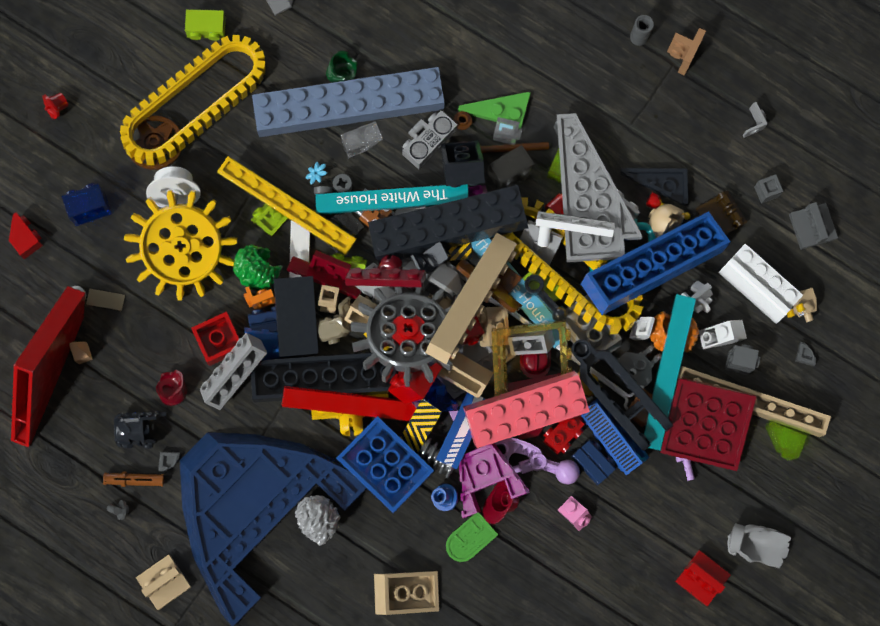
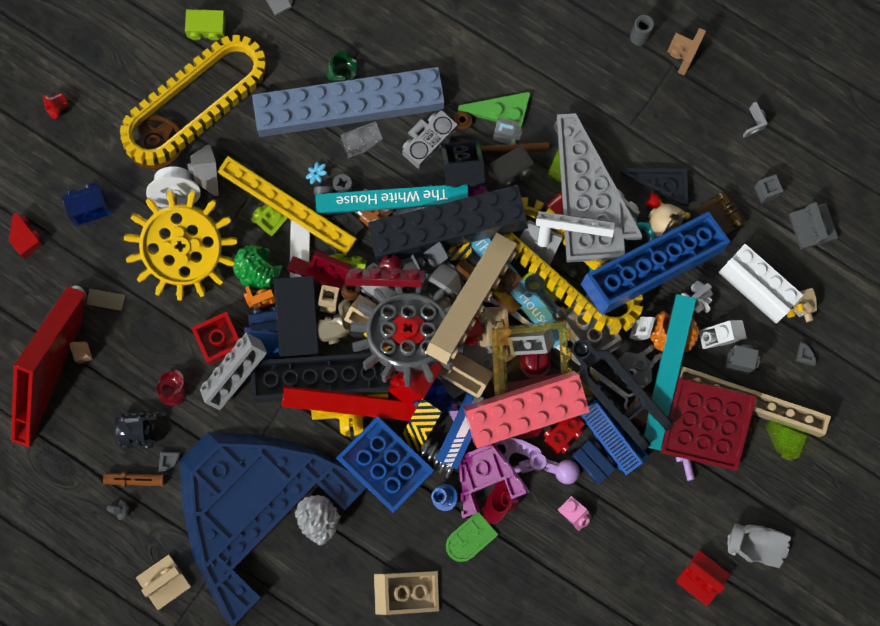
(204, 169): none -> light grey slope
(350, 292): none -> reddish brown bush

